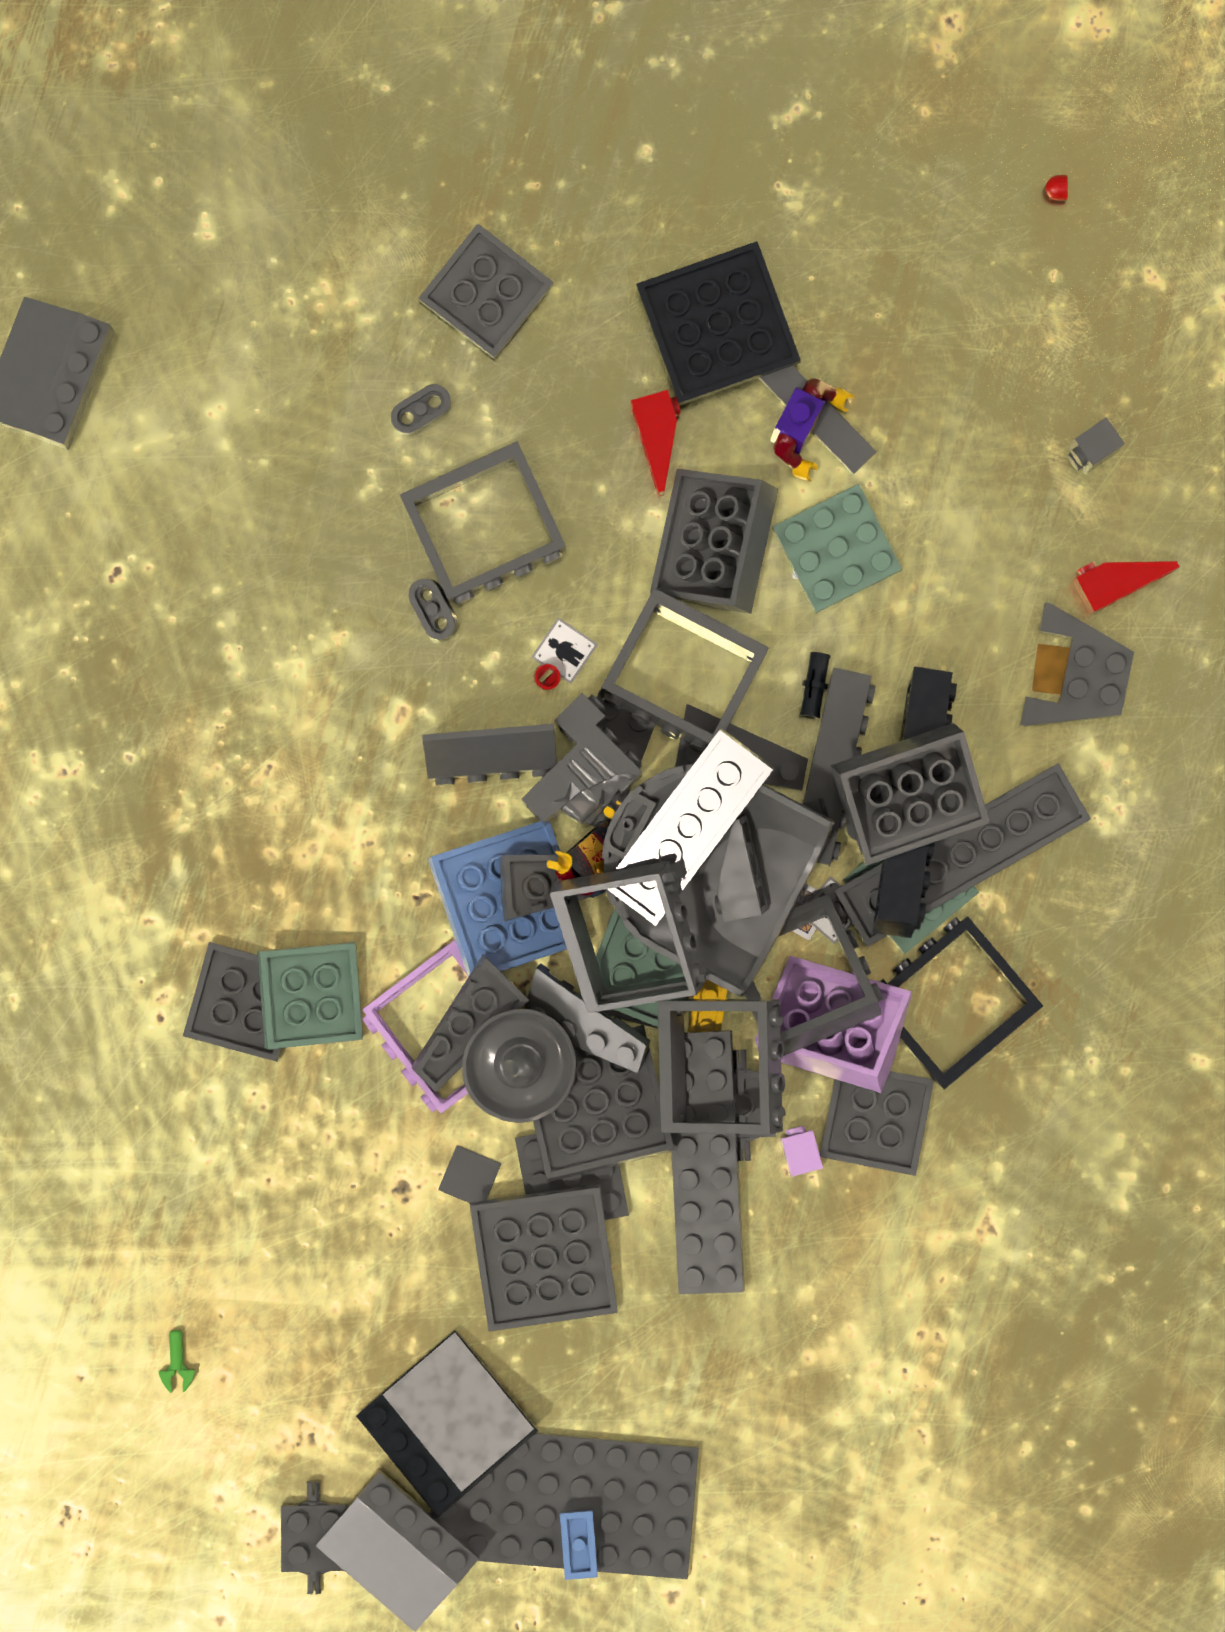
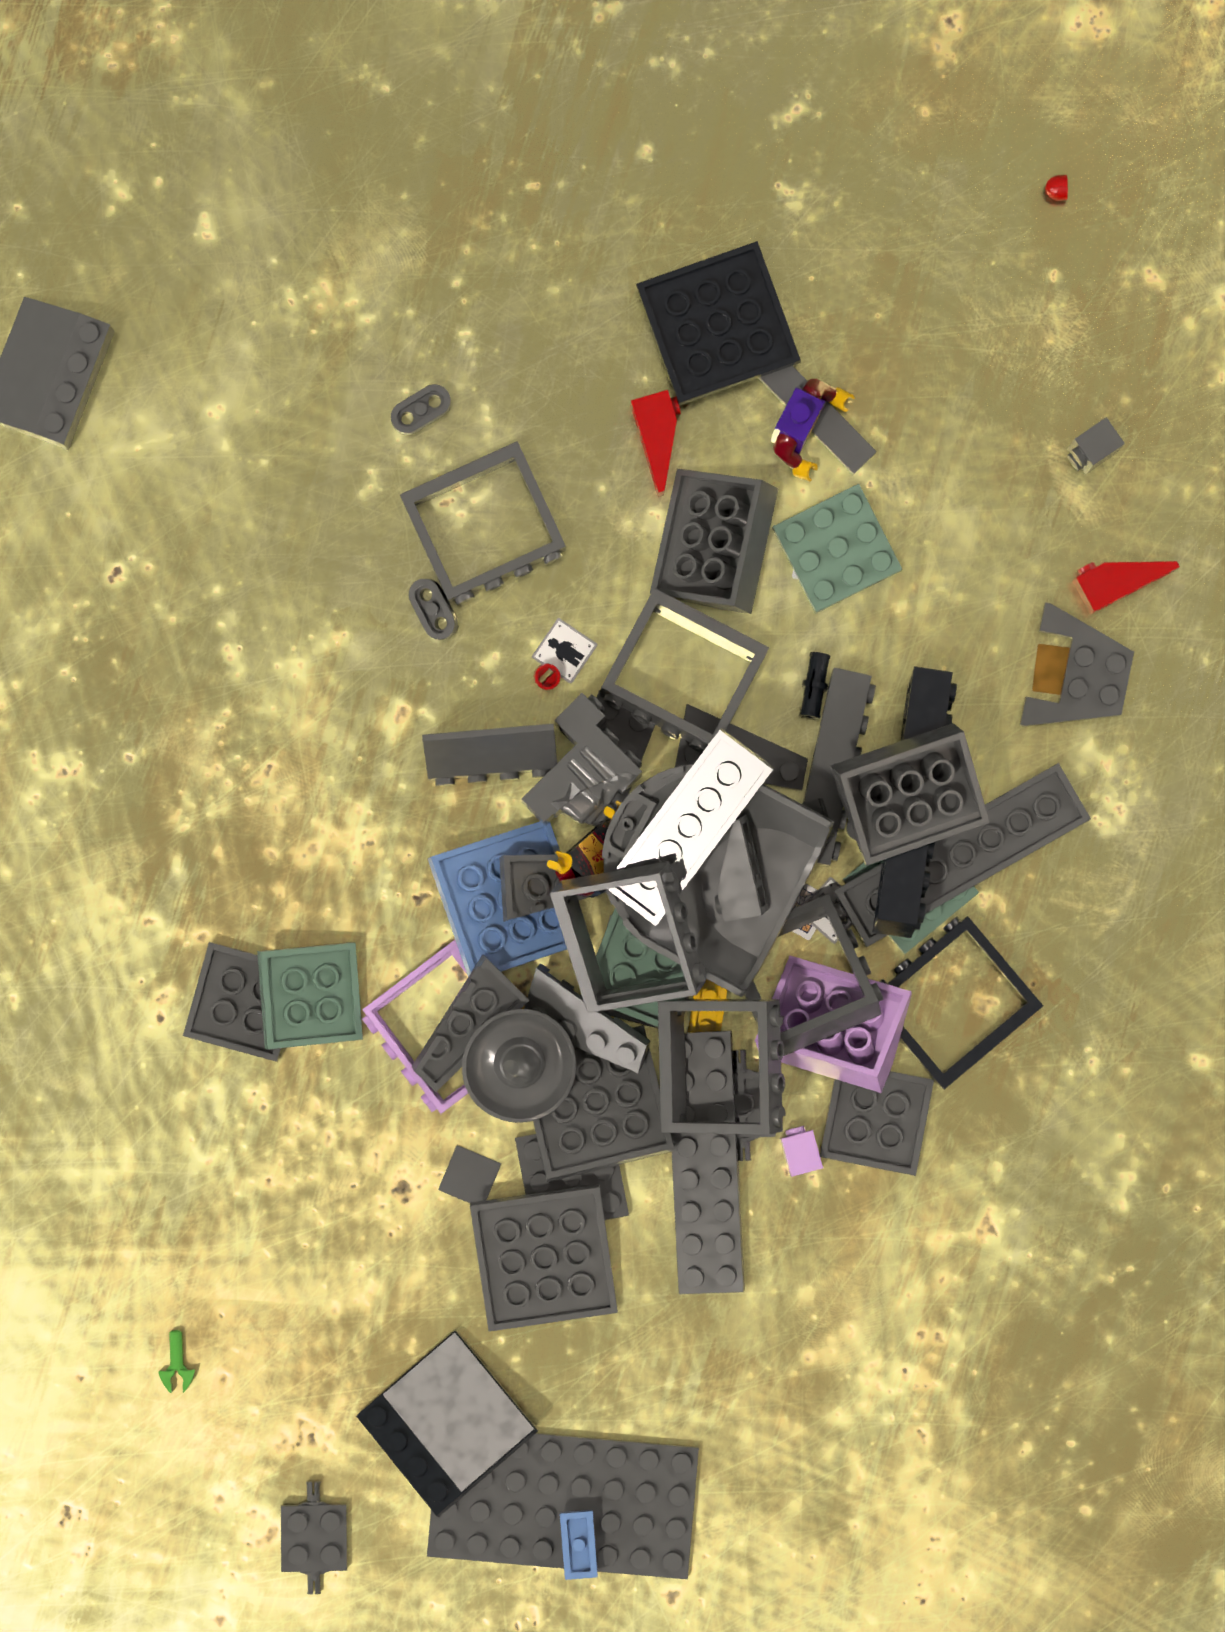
(397, 1551): slope -> none
(486, 291): dark grey plate -> none

